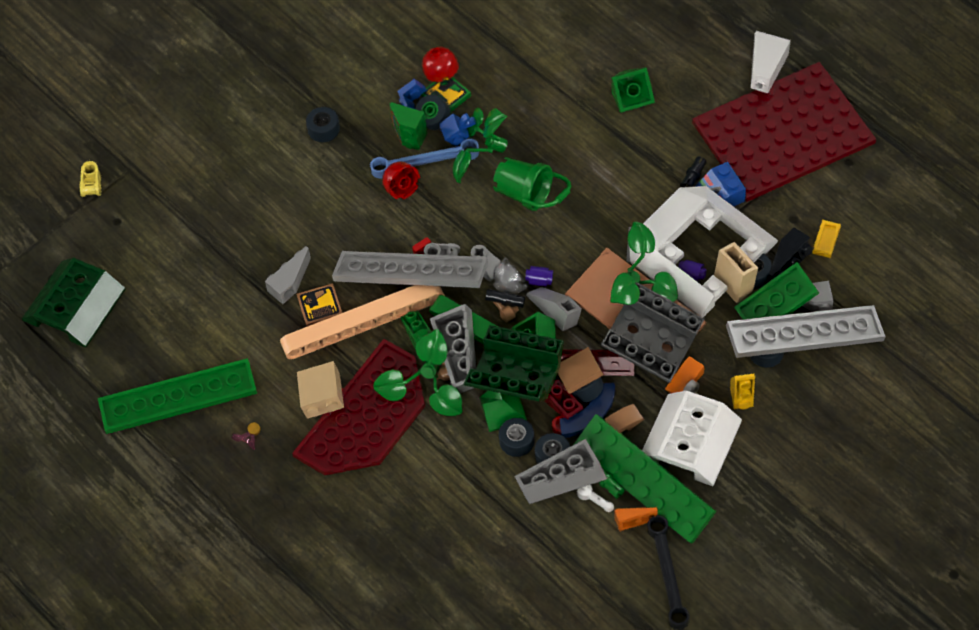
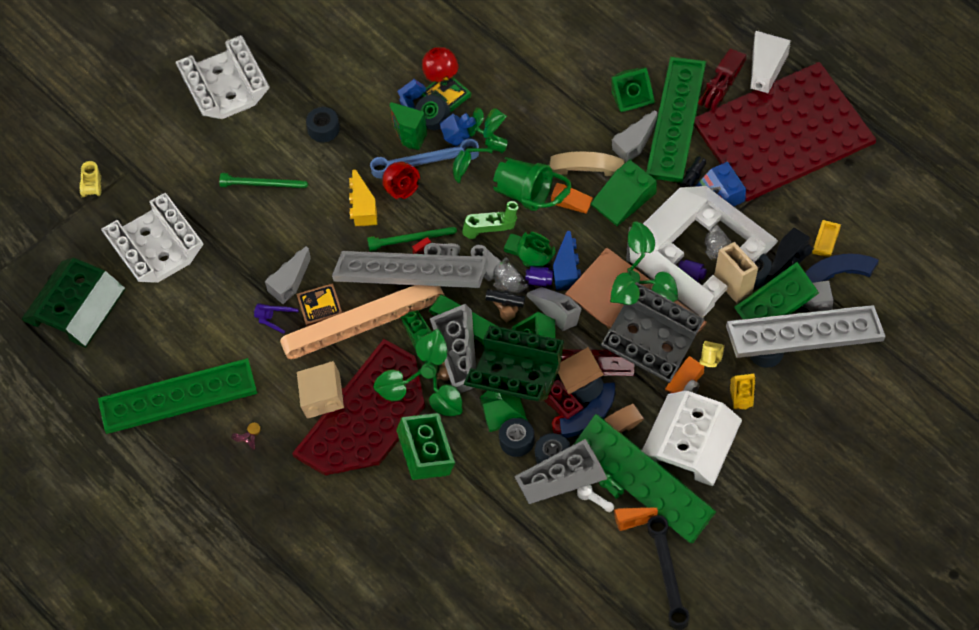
(168, 236): none -> white slope
(227, 180): none -> green piece
(238, 77): none -> white slope
(265, 312): none -> dark purple plant
(364, 204): none -> yellow slope
(375, 243): none -> green piece
(425, 446): none -> green brick
(481, 222): none -> bright green beam
(511, 244): none -> green tile
(535, 250): none -> green cylinder
(565, 264): none -> blue slope
(575, 200): none -> orange slope
(585, 162): none -> tan slope
(624, 193): none -> green slope
(633, 140): none -> light grey slope
(676, 119): none -> green plate
(711, 354): none -> light yellow piece
(714, 241): none -> clear cylinder
(726, 75): none -> dark red arm
(842, 263): none -> dark blue tile

